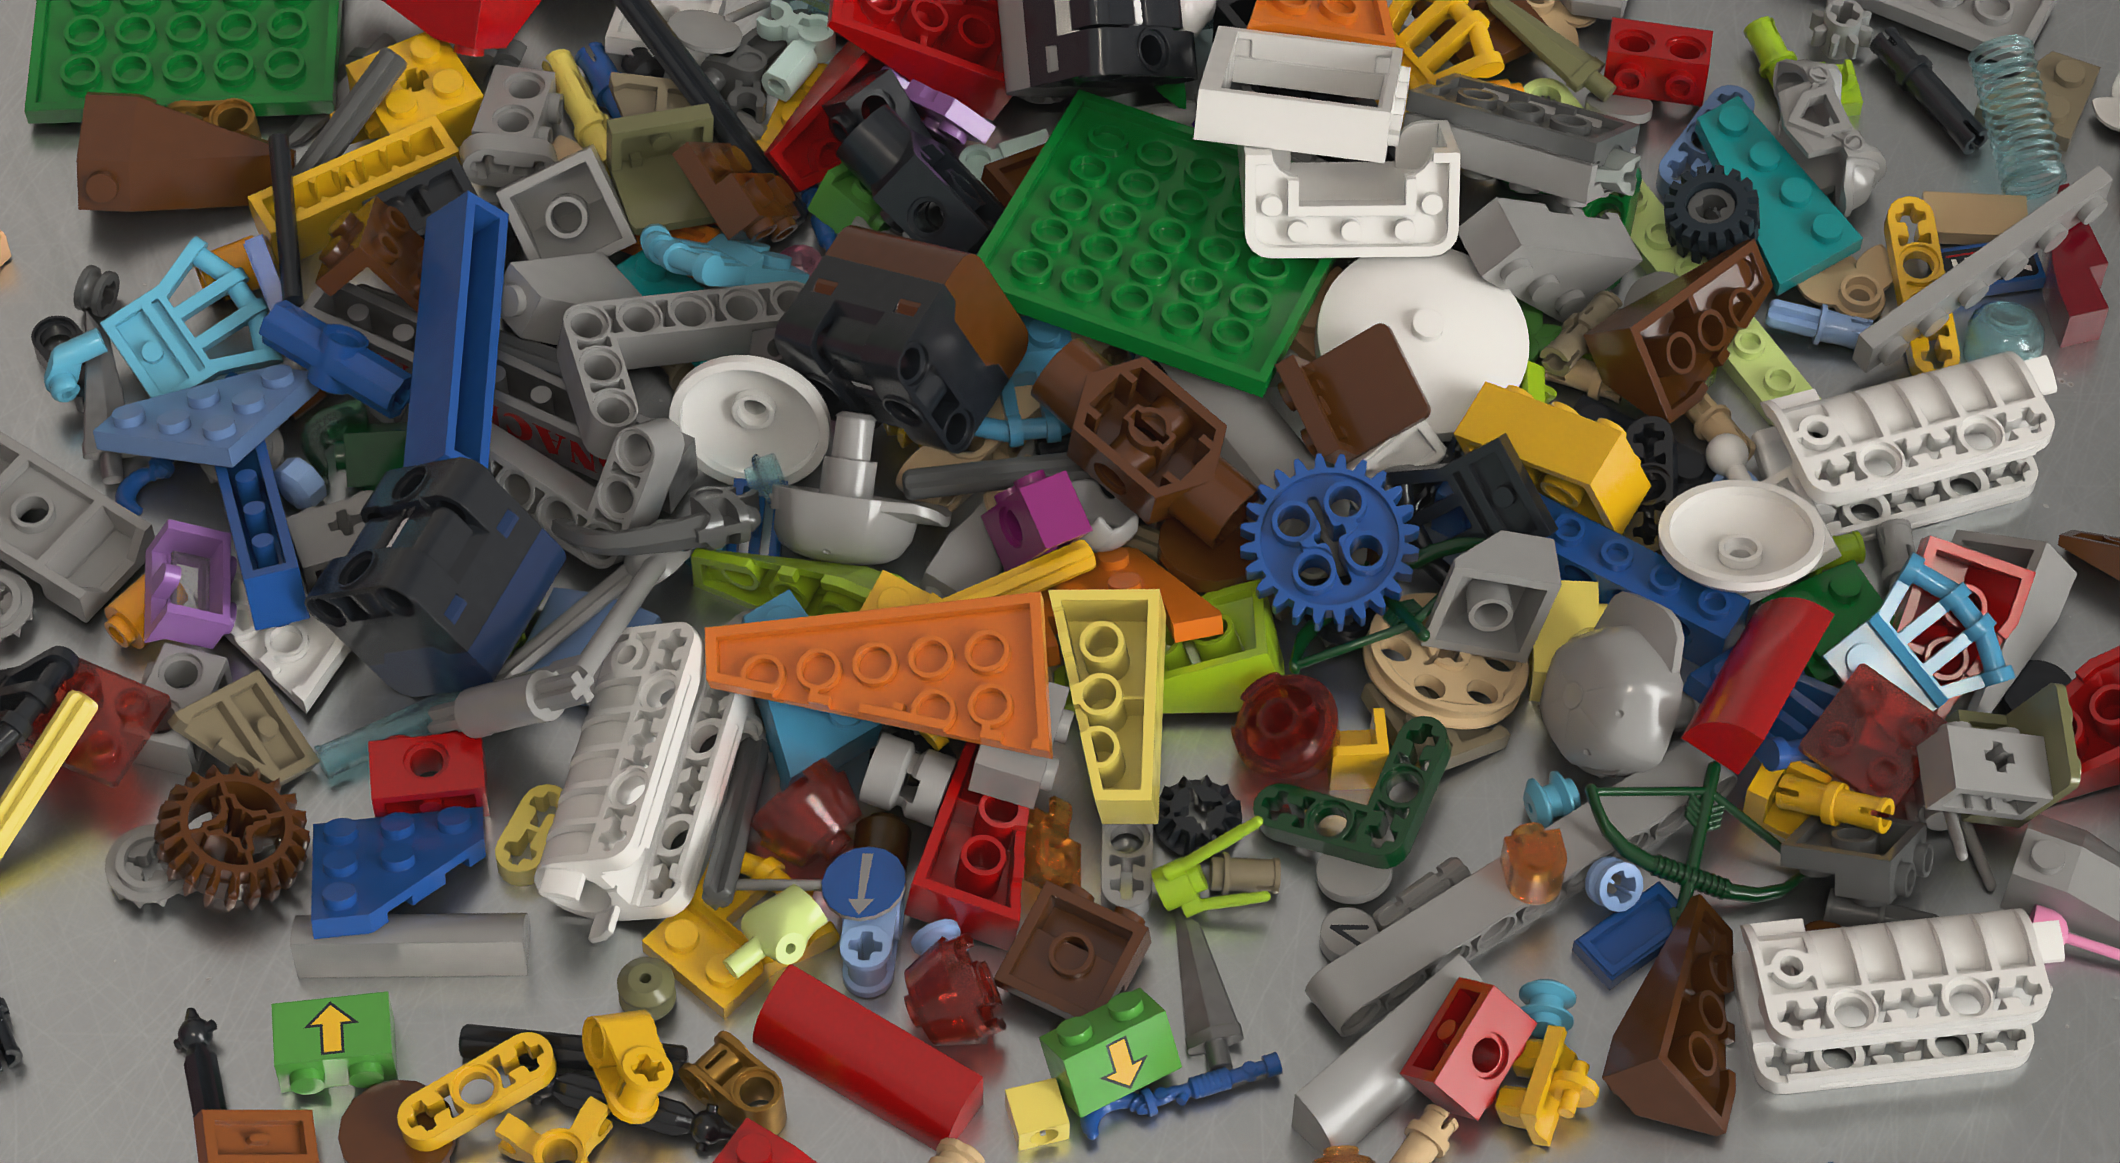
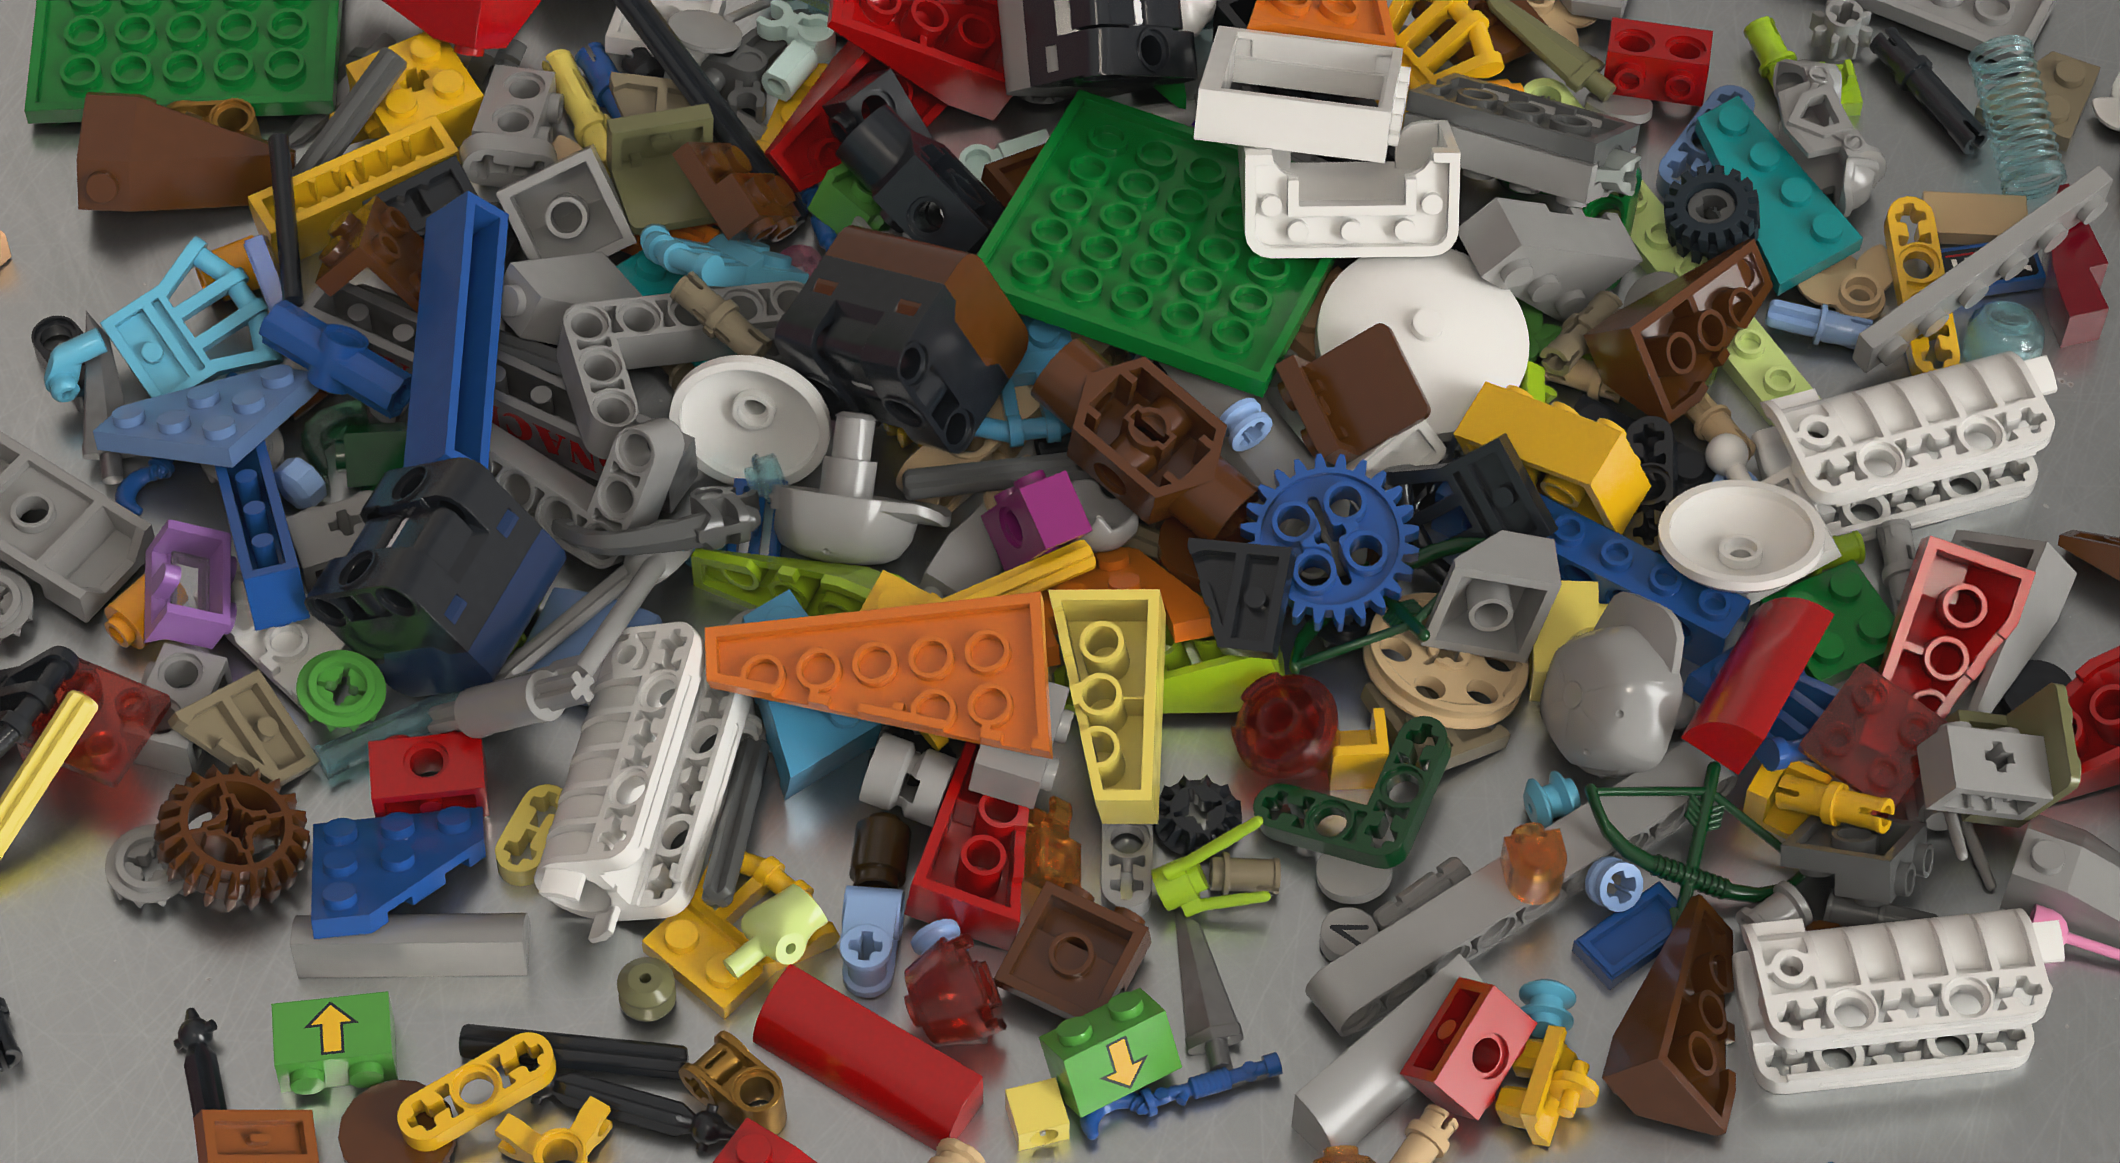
(96, 291): dark grey bush -> none
(324, 674): none -> bright green gear
(627, 1063): yellow piece -> none
(719, 317): none -> dark tan pin
(809, 816): clear red cone -> none
(855, 884): blue piece -> none
(945, 115): medium lavender wing -> none
(1245, 593): none -> black wing
(1246, 424): none -> light blue bush
(1782, 905): none -> light grey bush
(1887, 651): dark azure plate -> none

